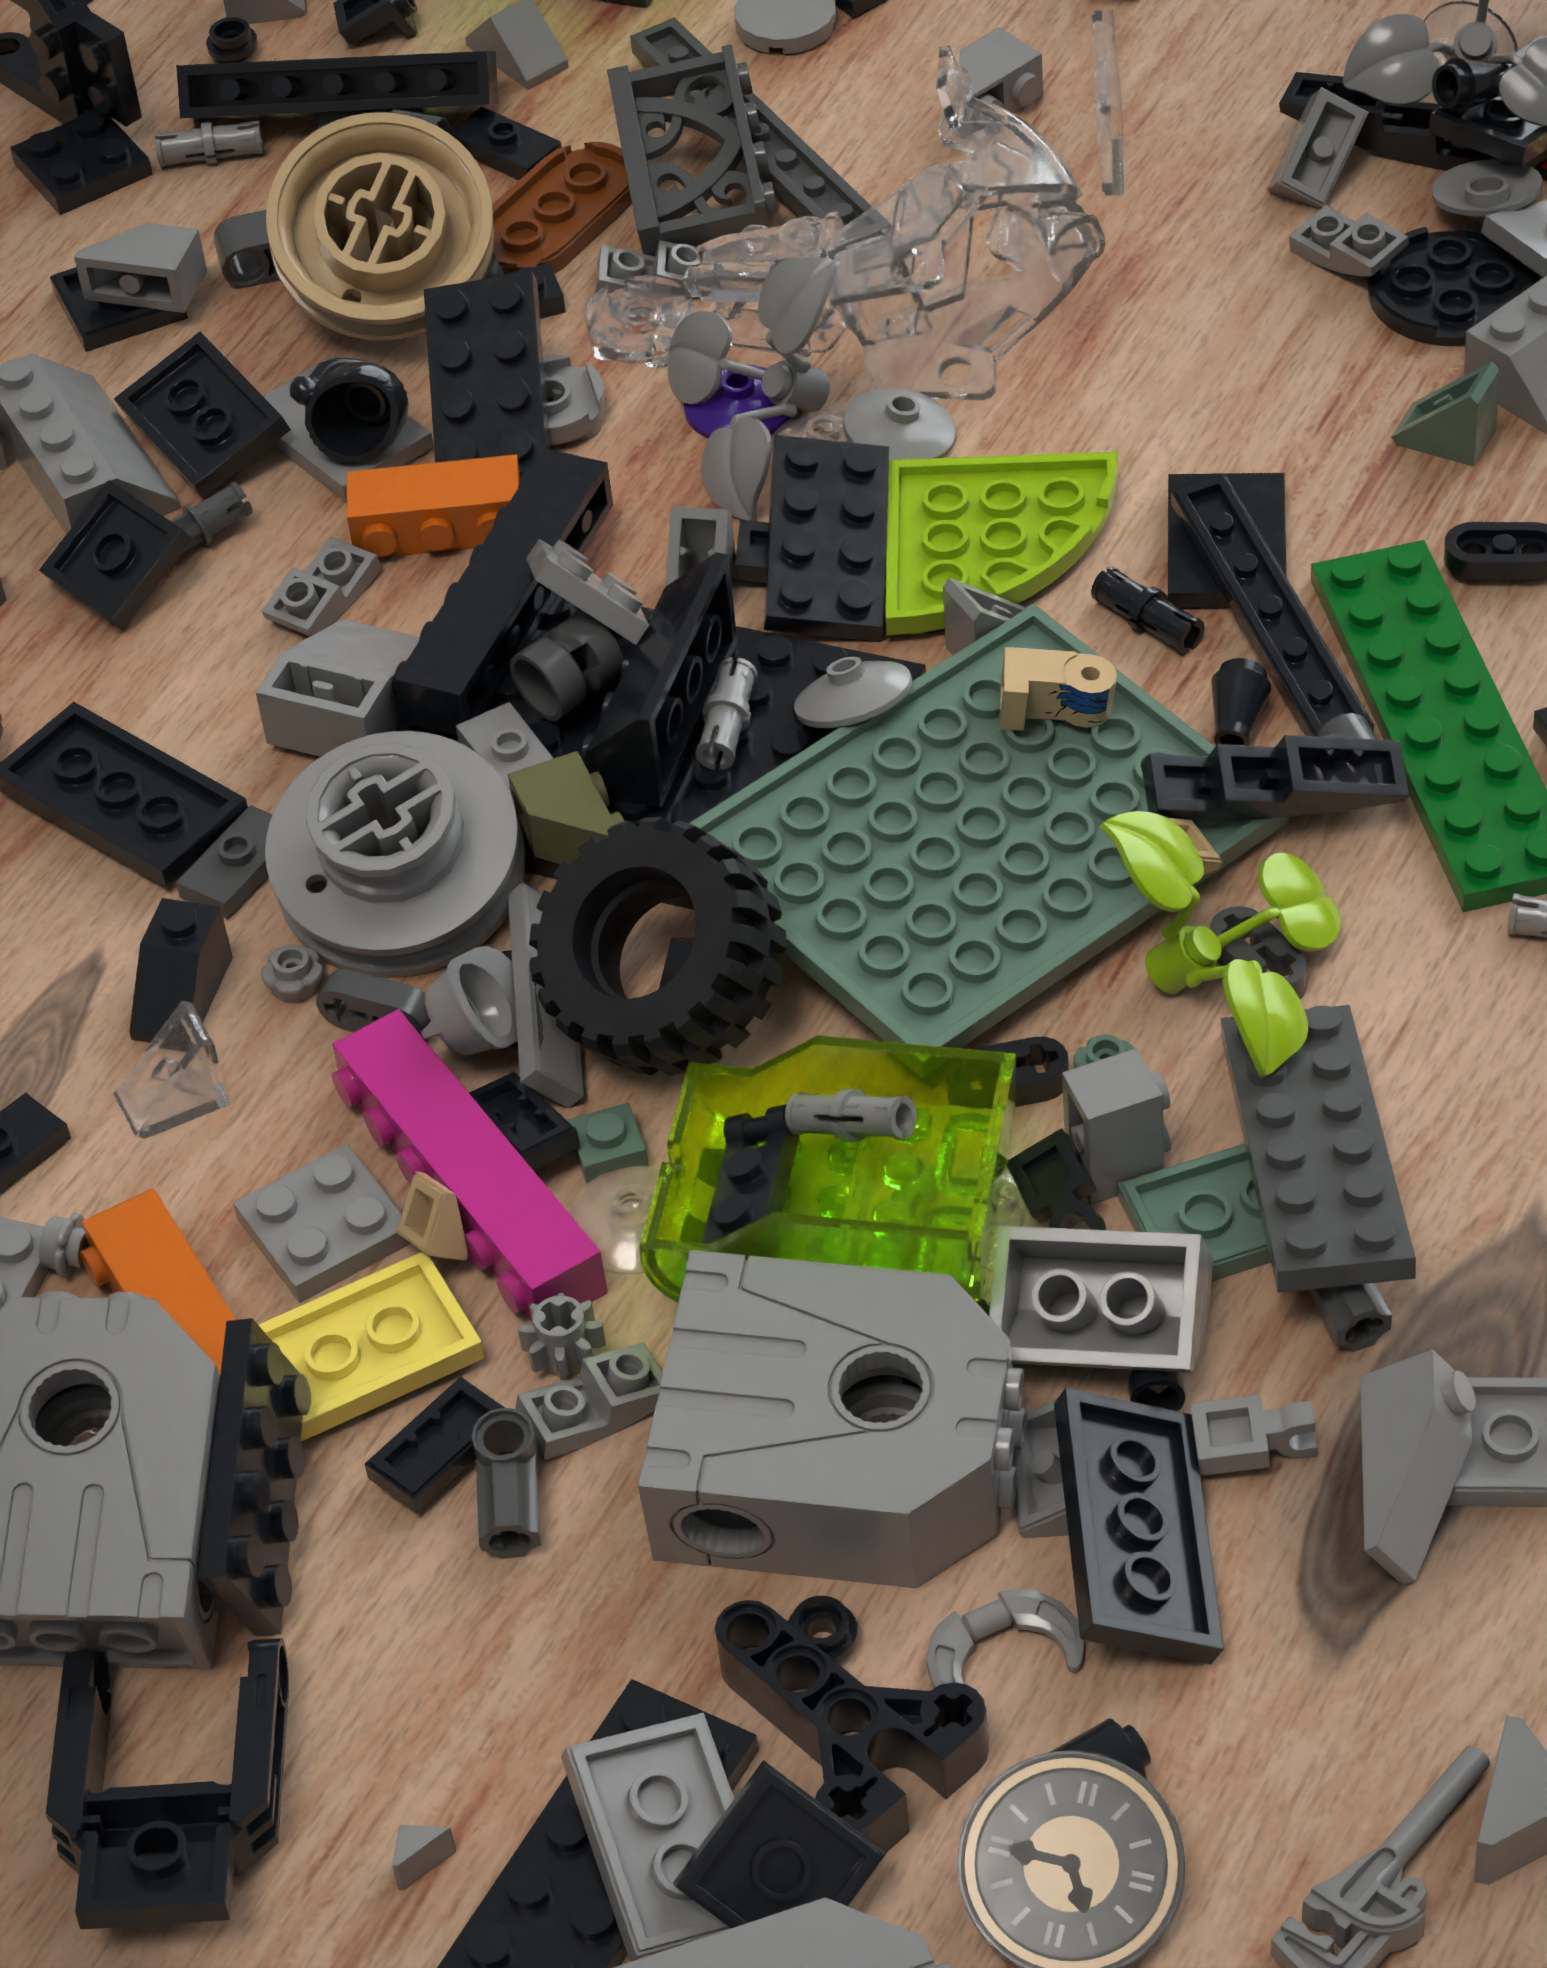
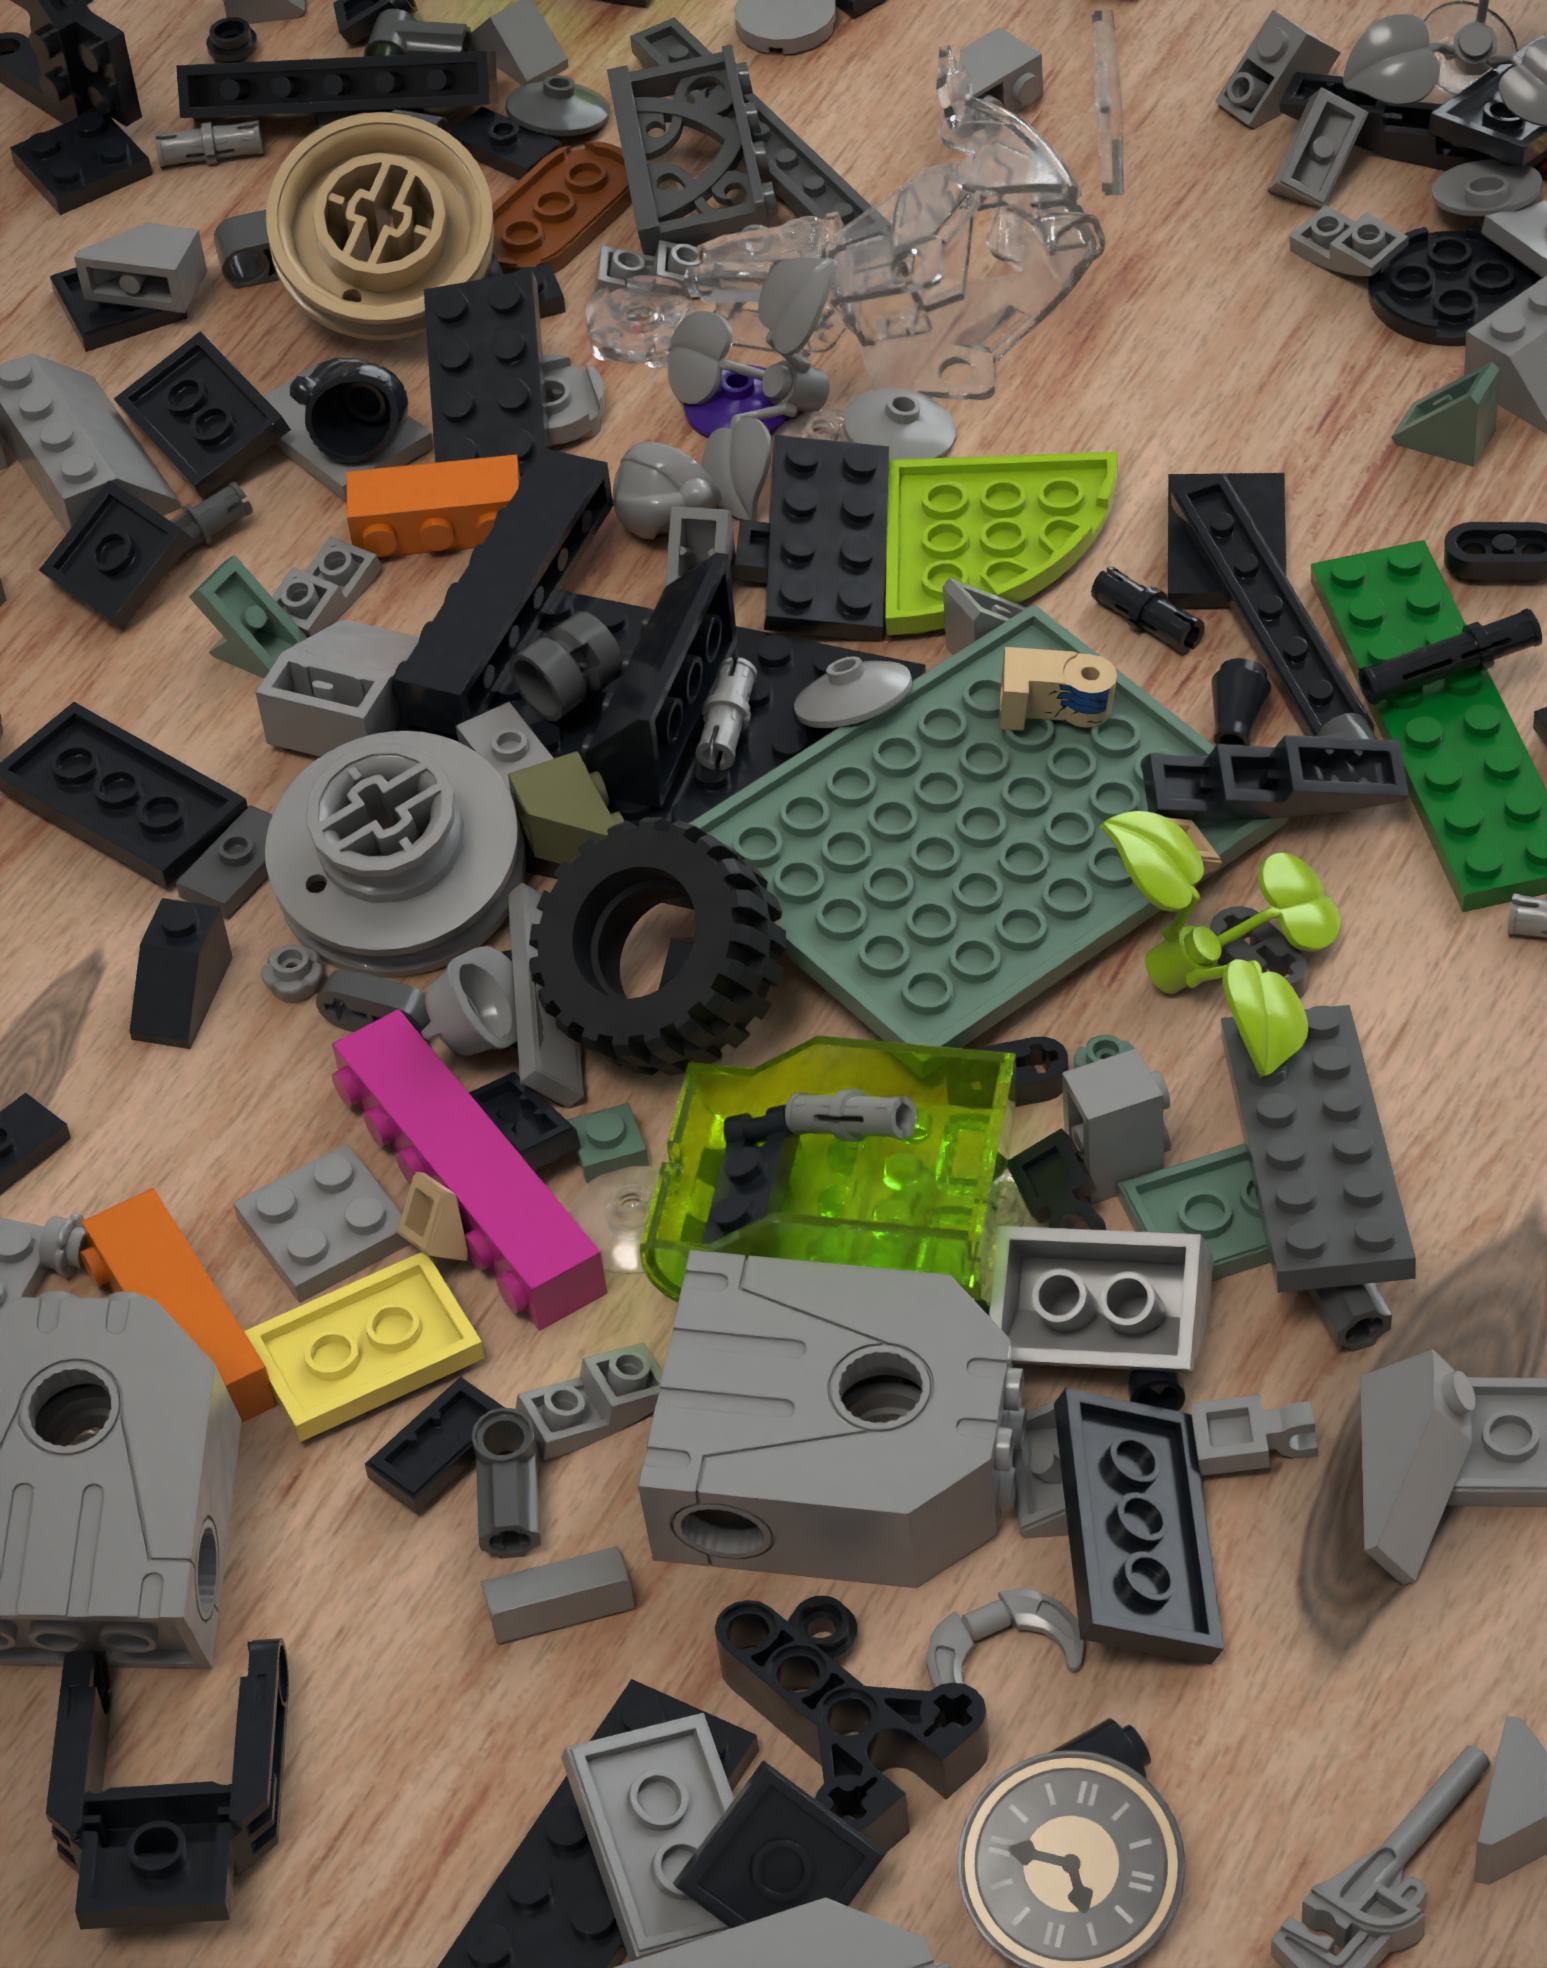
(173, 1077): clear slope -> none
(247, 617): none -> sand green slope
(254, 1478): black plate -> none
(401, 34): none -> dark grey piece
(420, 1851): light grey piece -> none
(557, 107): none -> dark grey dish
(558, 1594): none -> light grey slope
(561, 1335): light grey gear -> none
(606, 600): light grey plate -> none
(653, 480): none -> light grey piece
(1269, 66): none -> light grey slope
(1466, 83): black cone -> none
(1473, 648): none -> black pin

